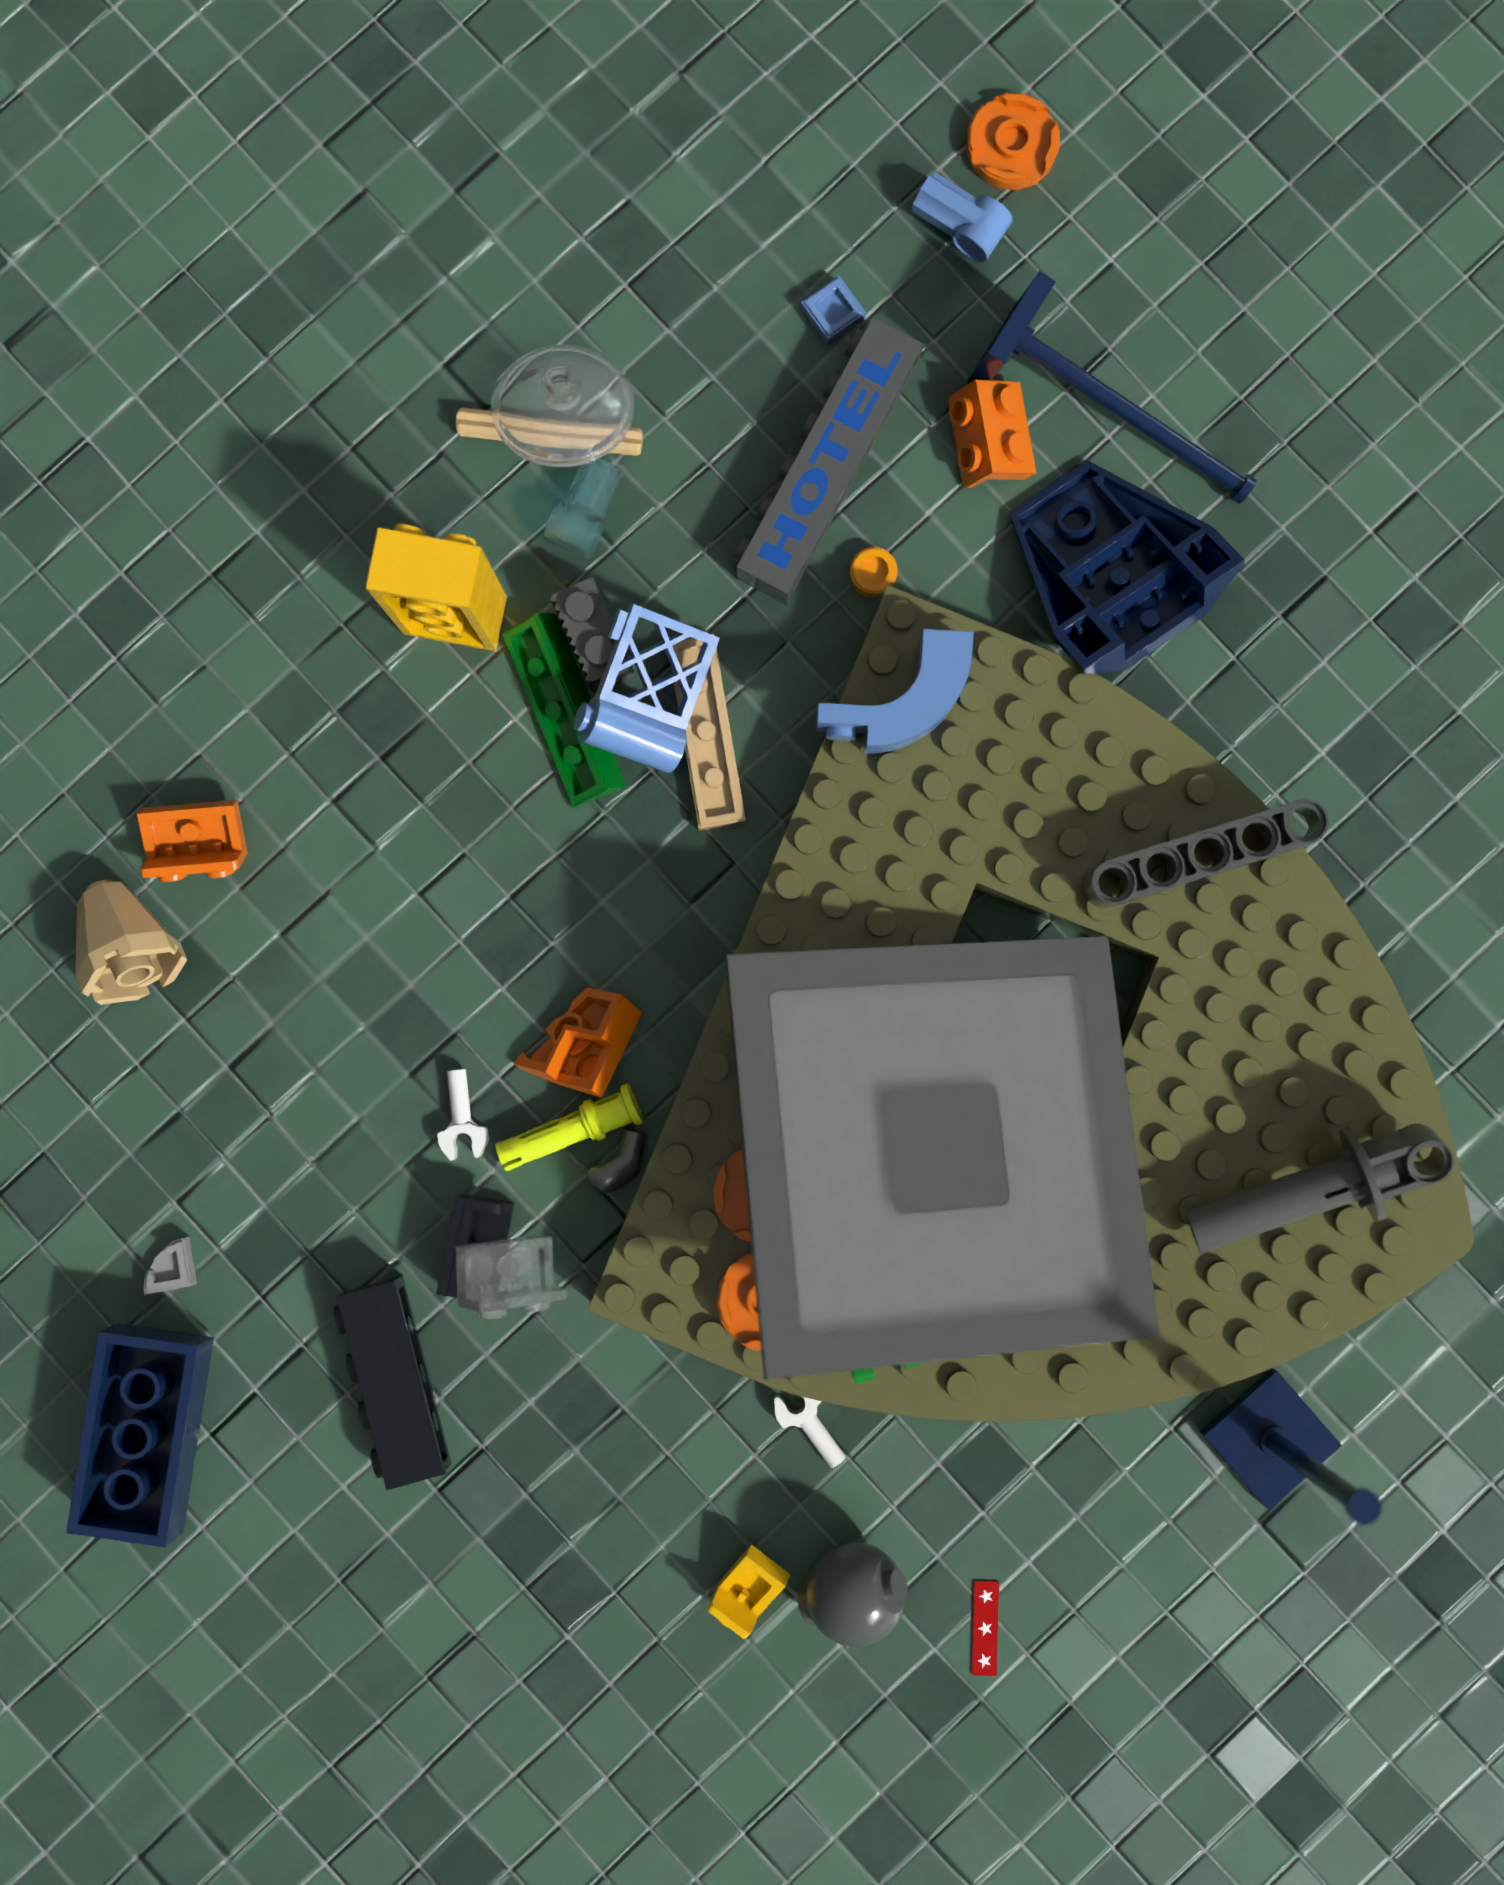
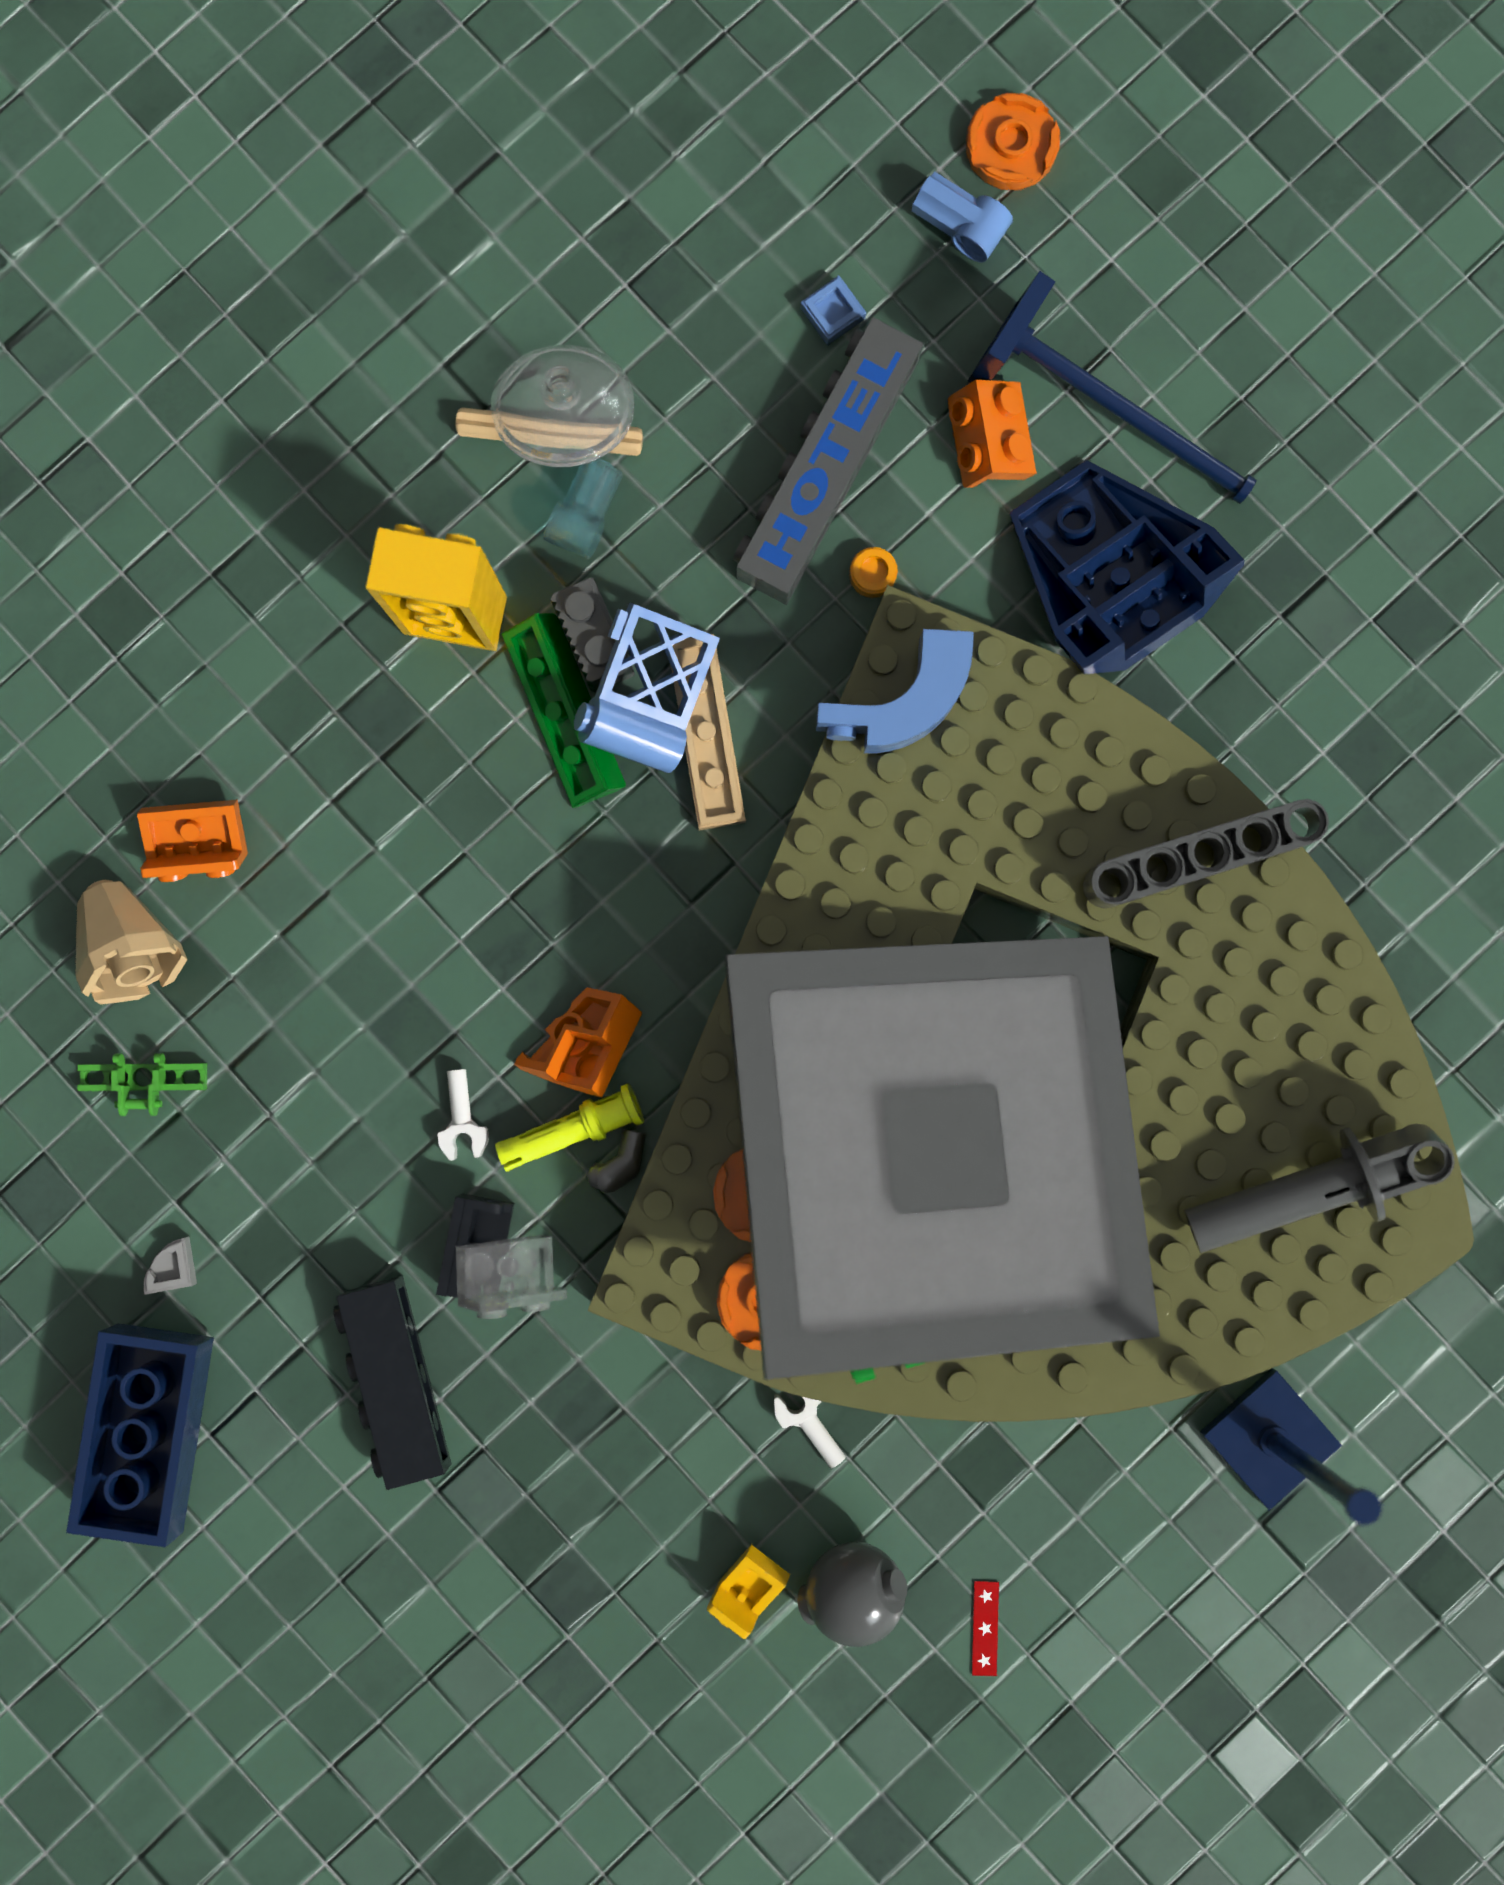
(115, 1081): none -> bright green piece

